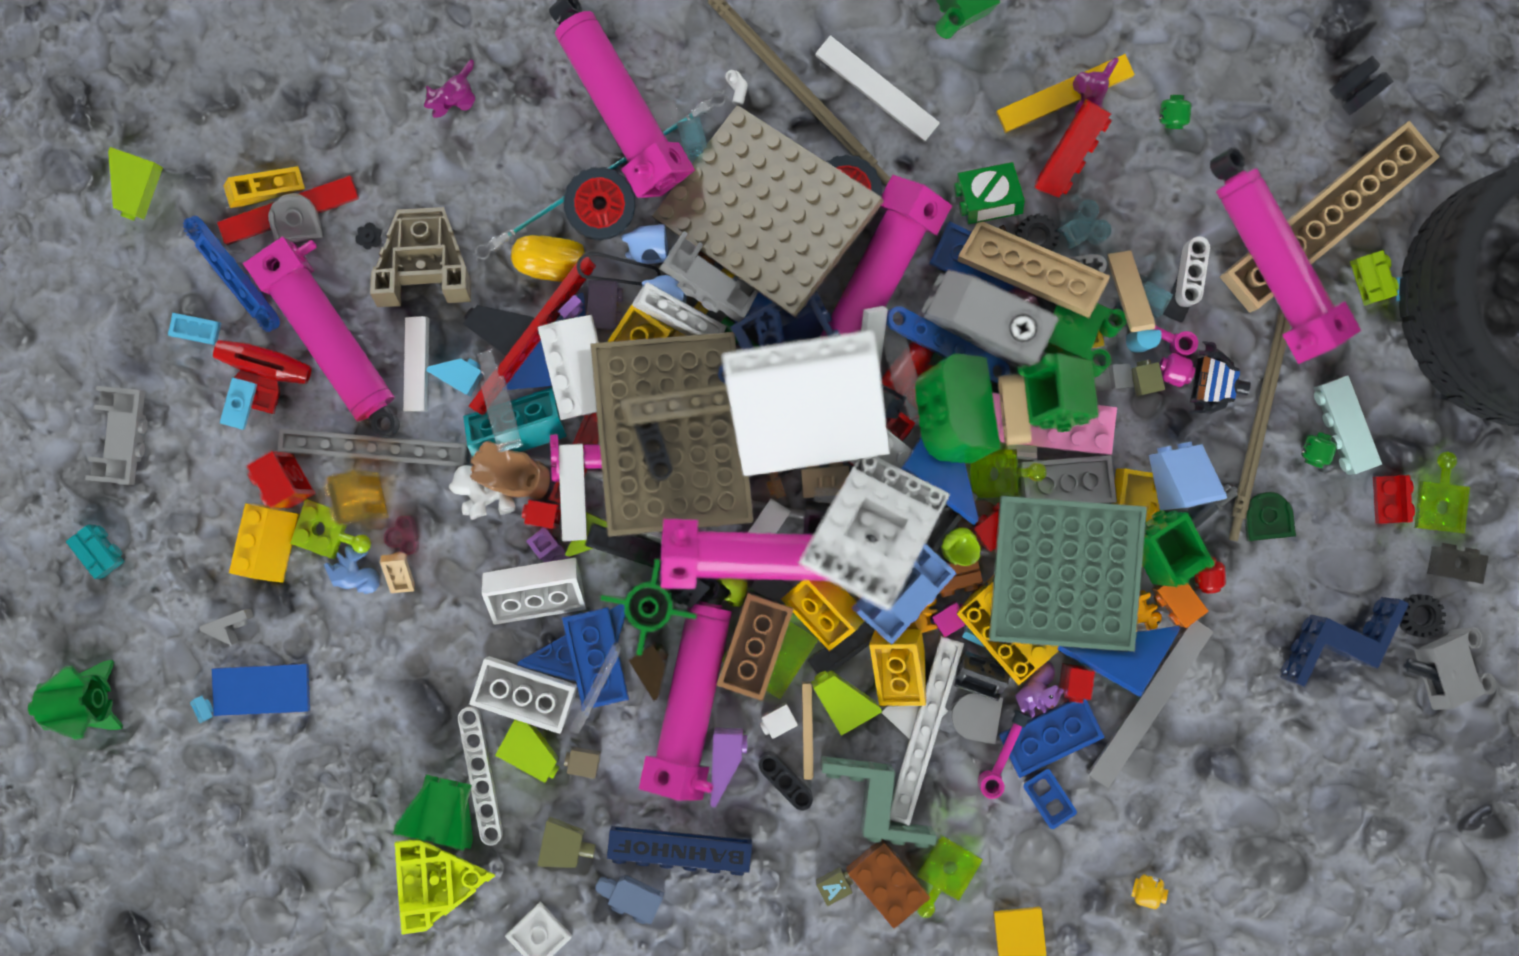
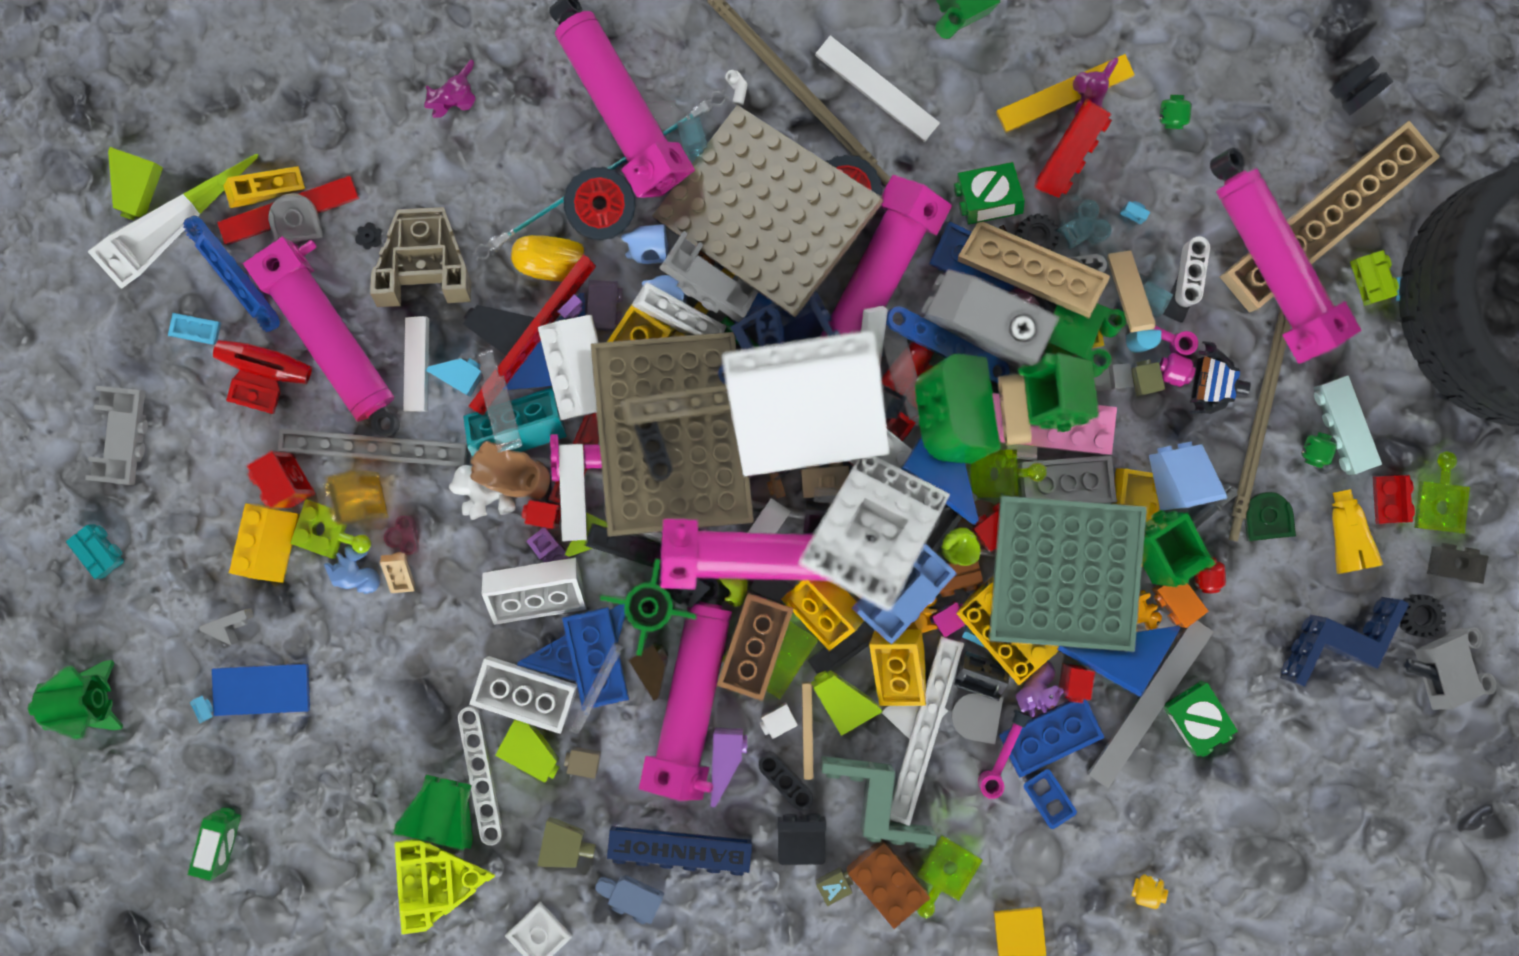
(136, 245): none -> white plate
(214, 844): none -> green brick
(238, 403): medium azure plate -> none
(613, 258): black piece -> none
(801, 839): none -> black bracket
(1135, 212): none -> medium azure plate
(1200, 719): none -> green brick
(1353, 540): none -> yellow piece

